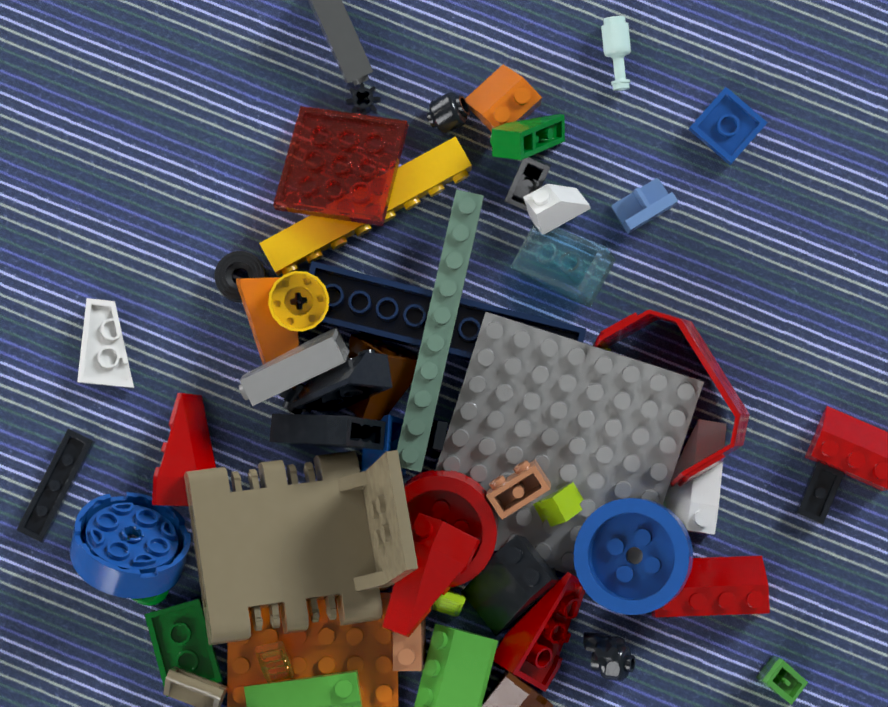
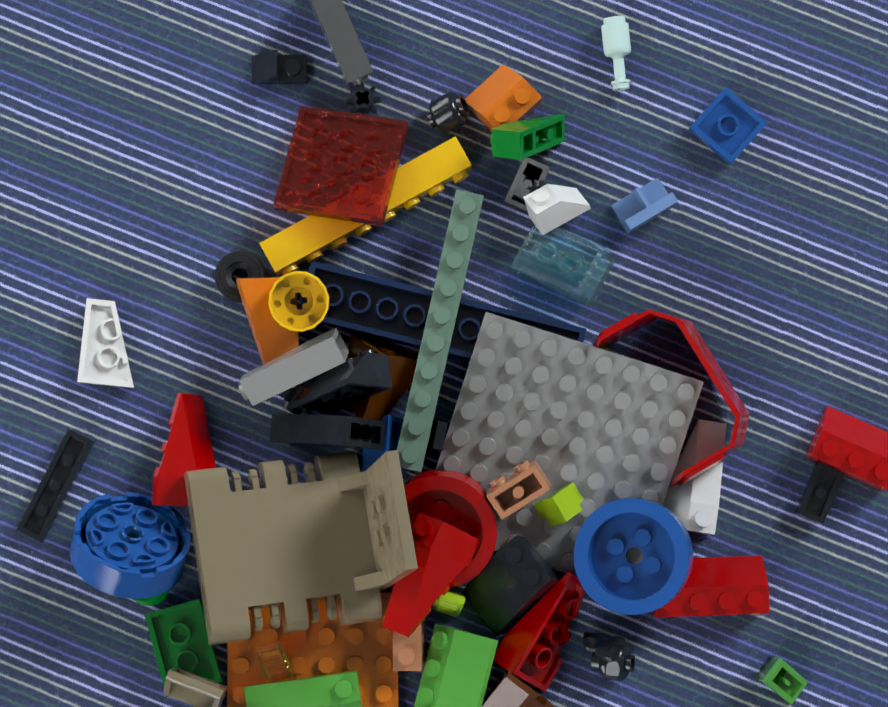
(279, 69): none -> black slope

